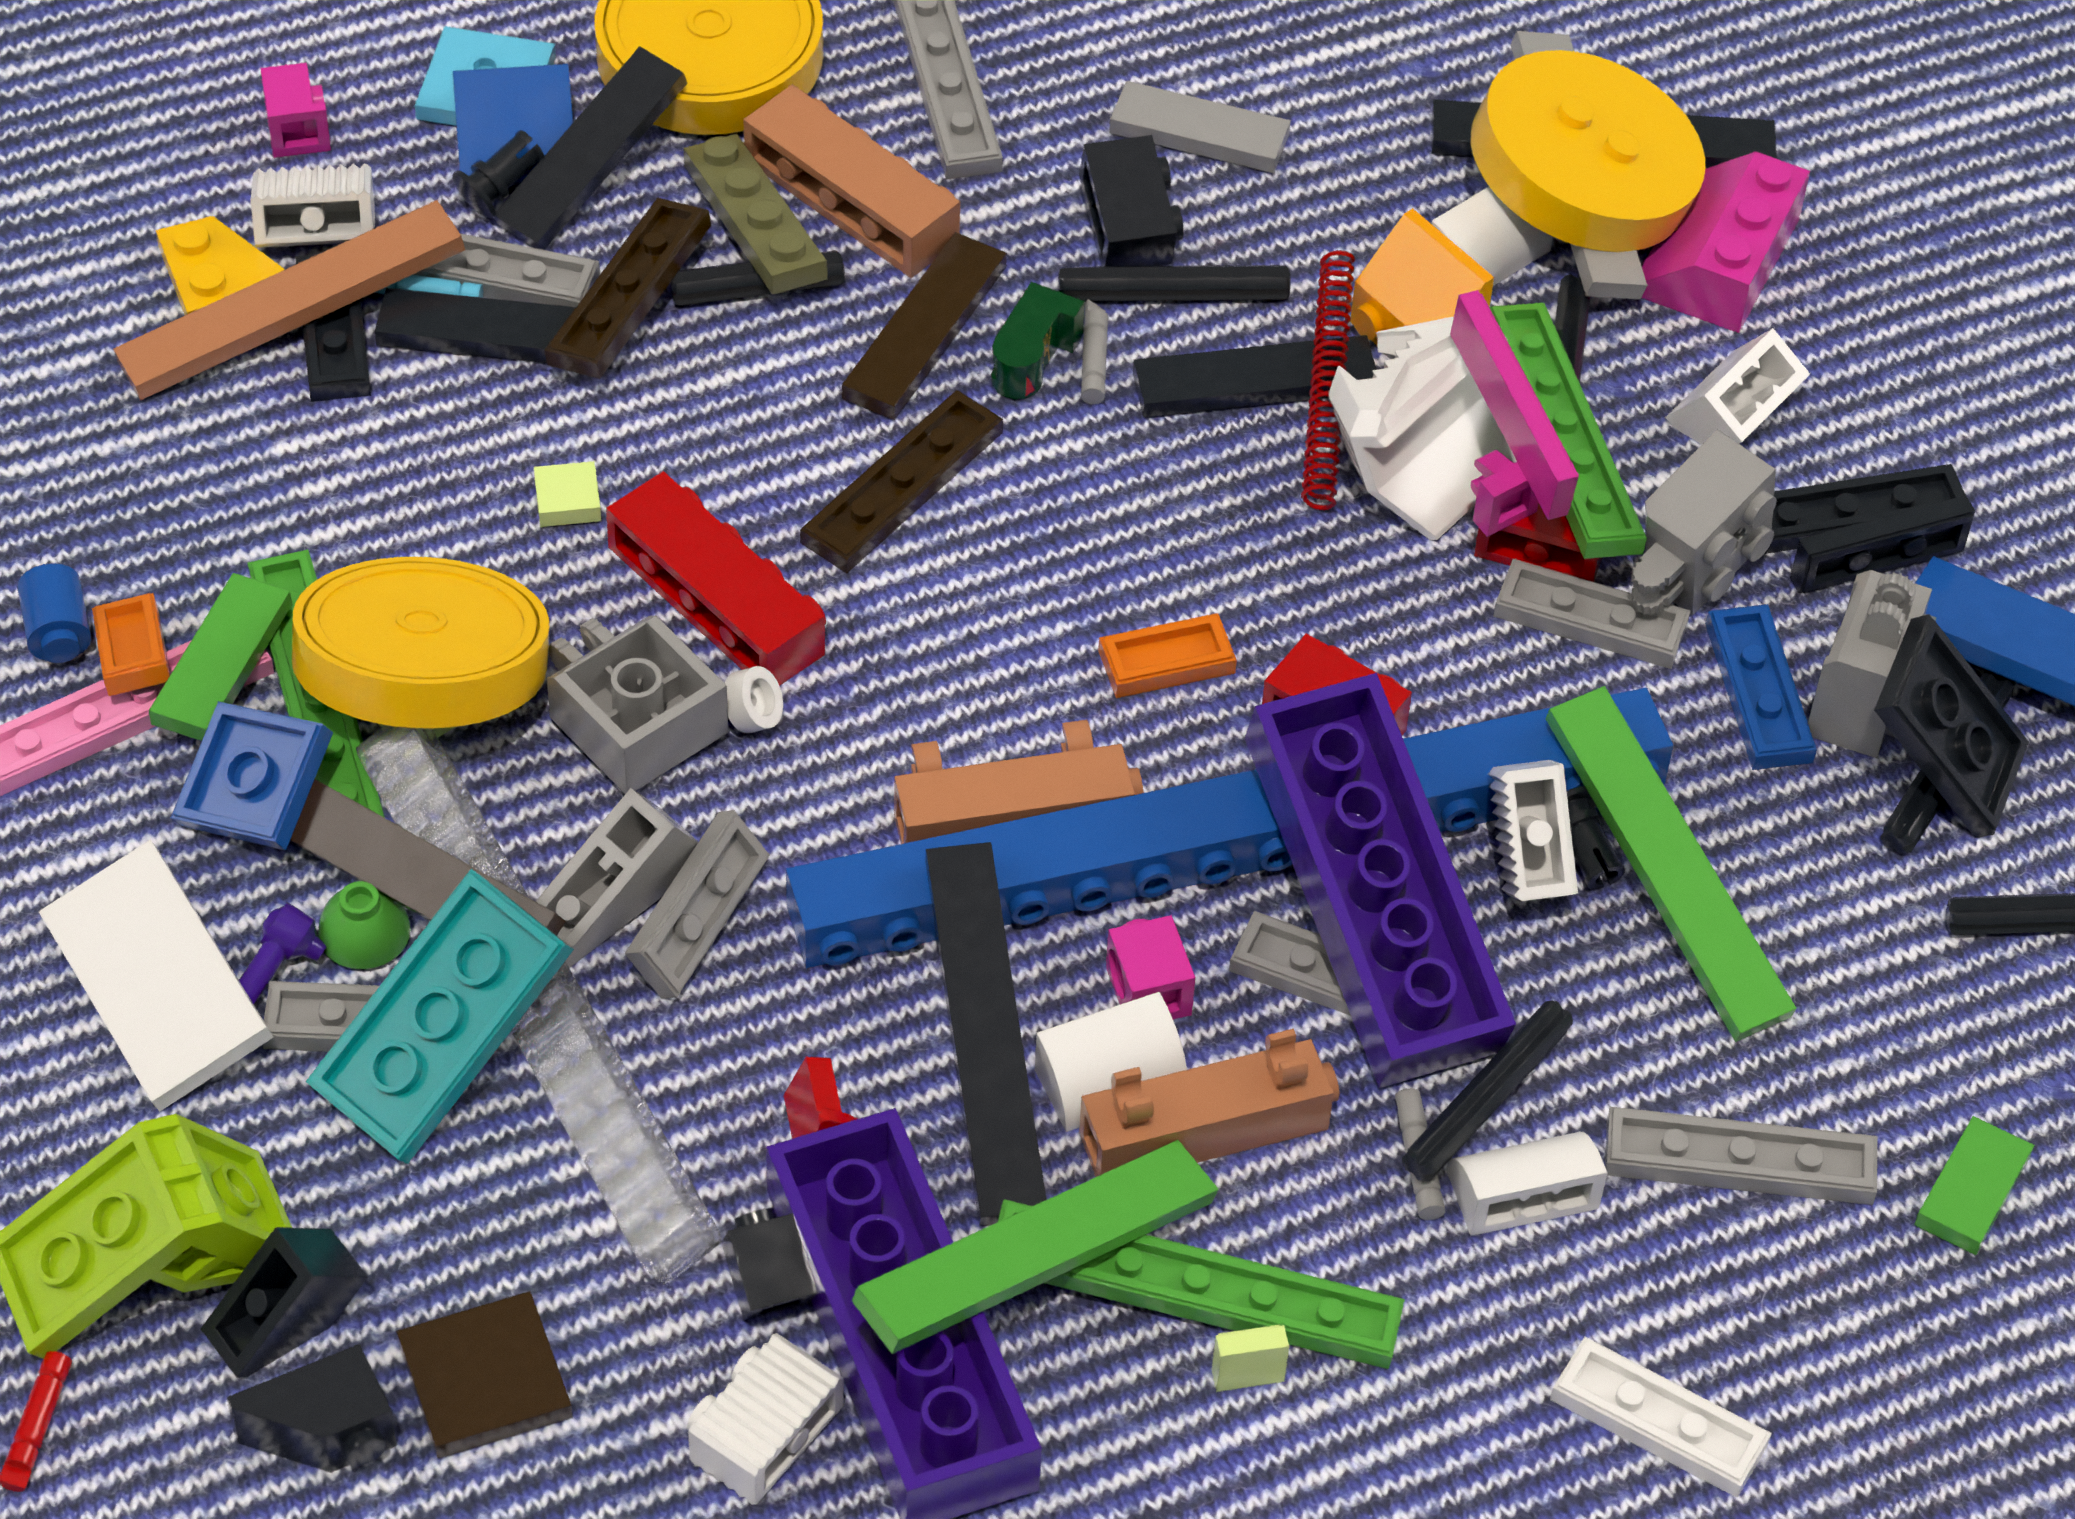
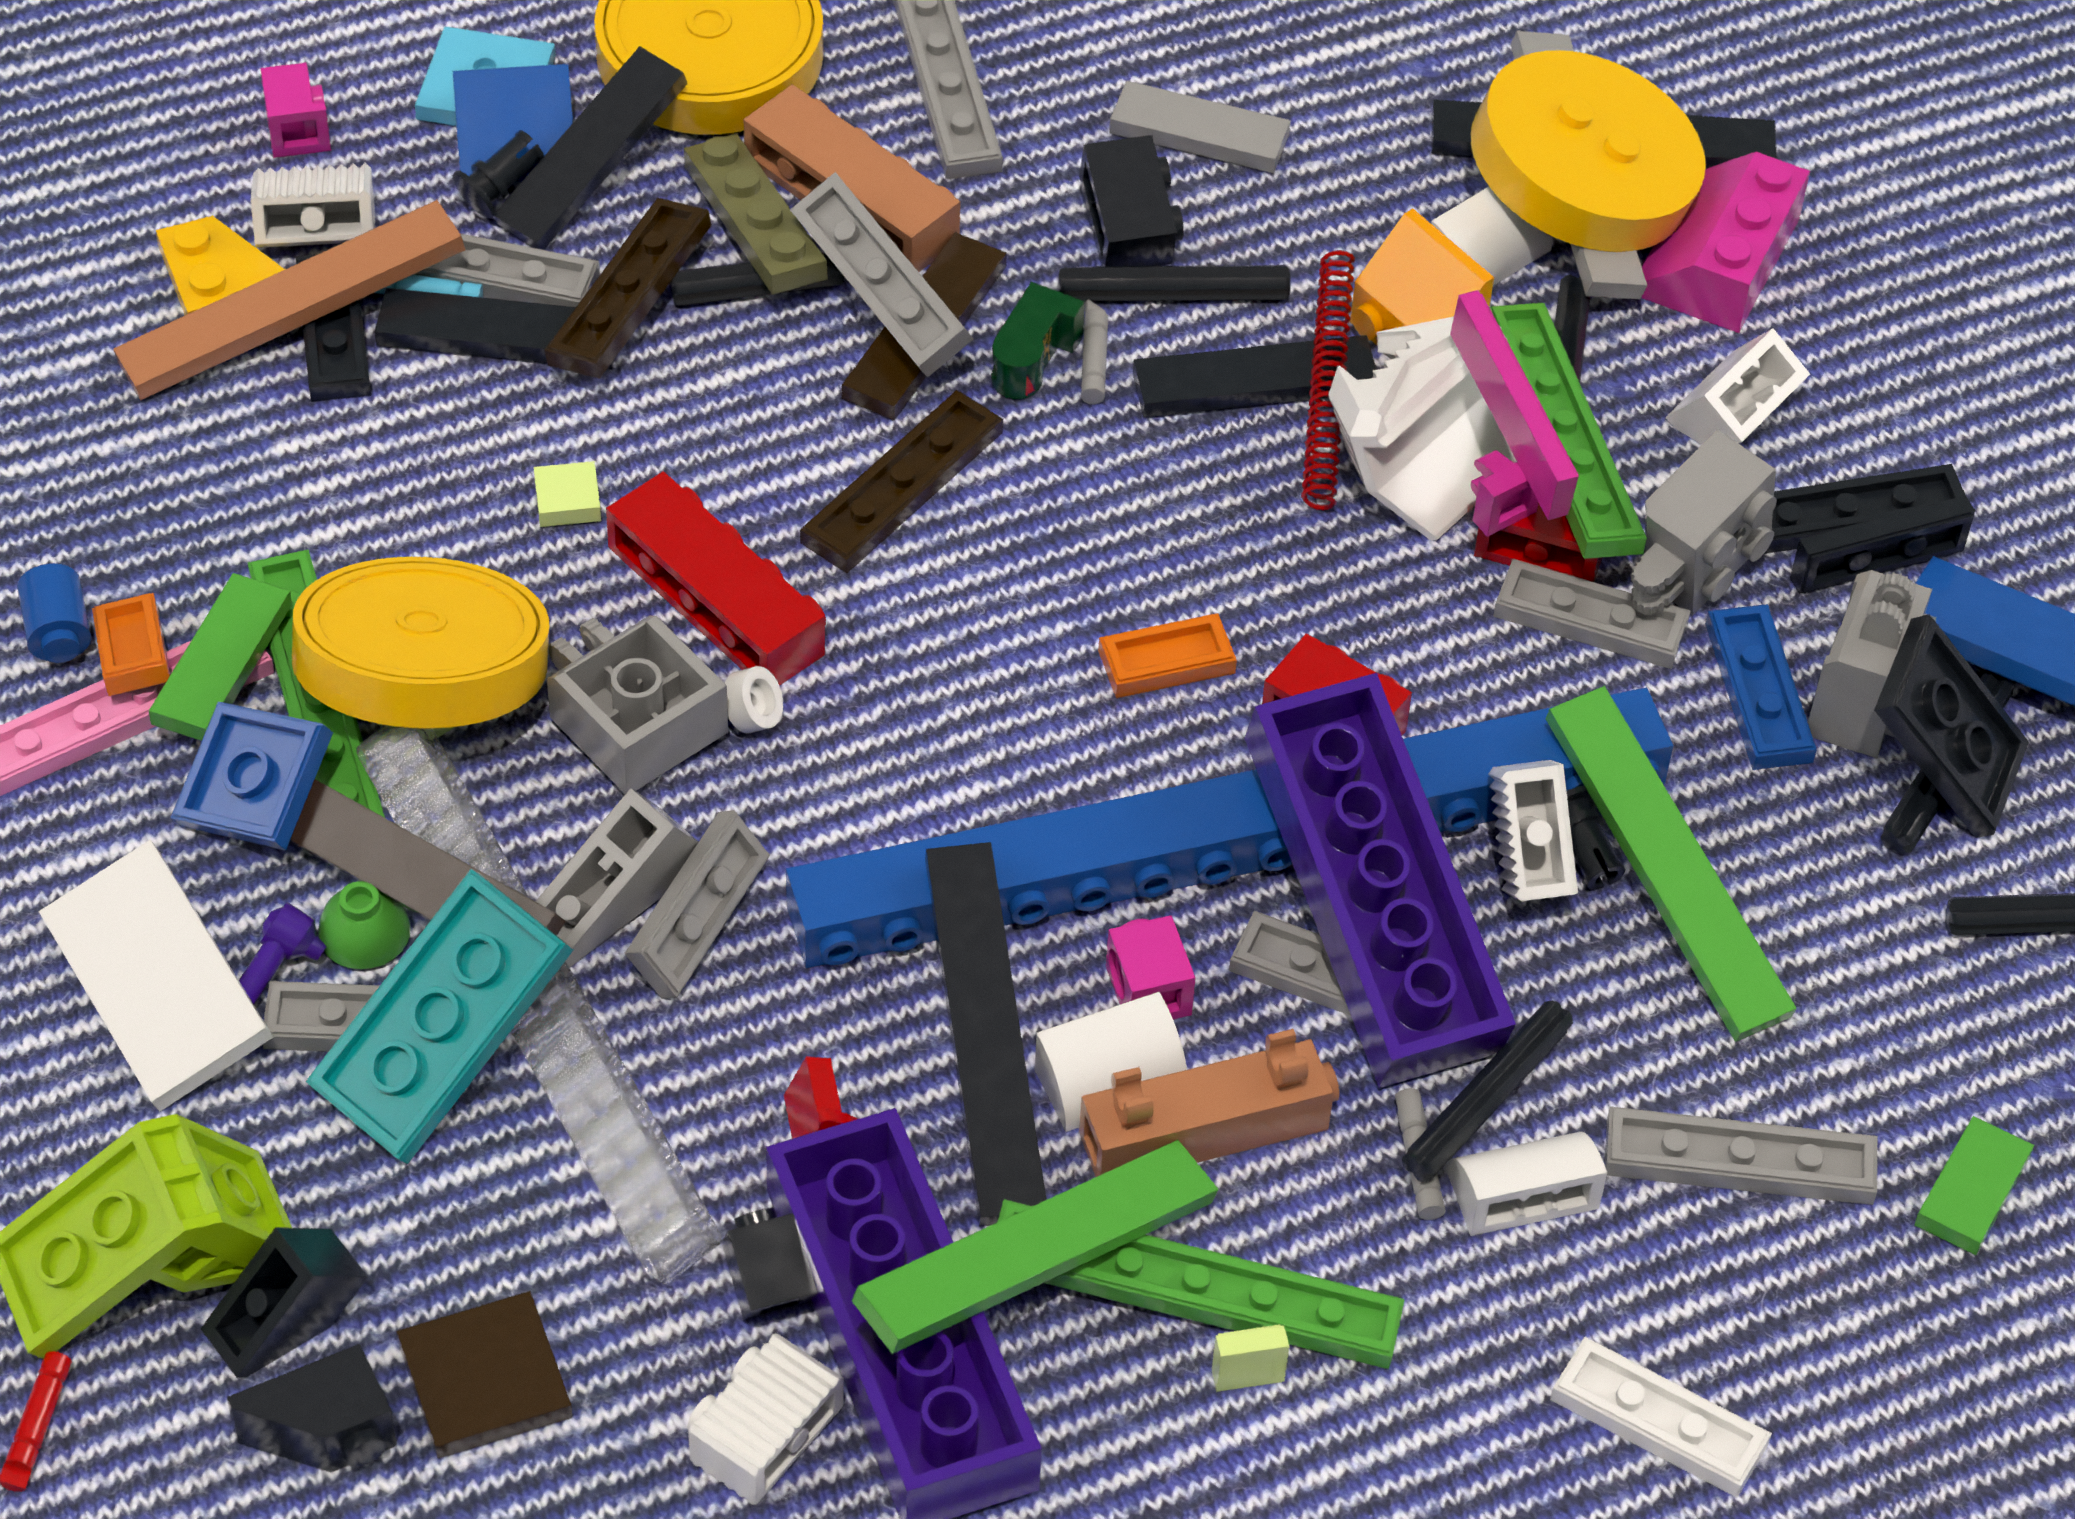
(881, 274): none -> light grey gear
(985, 794): nougat brick -> none

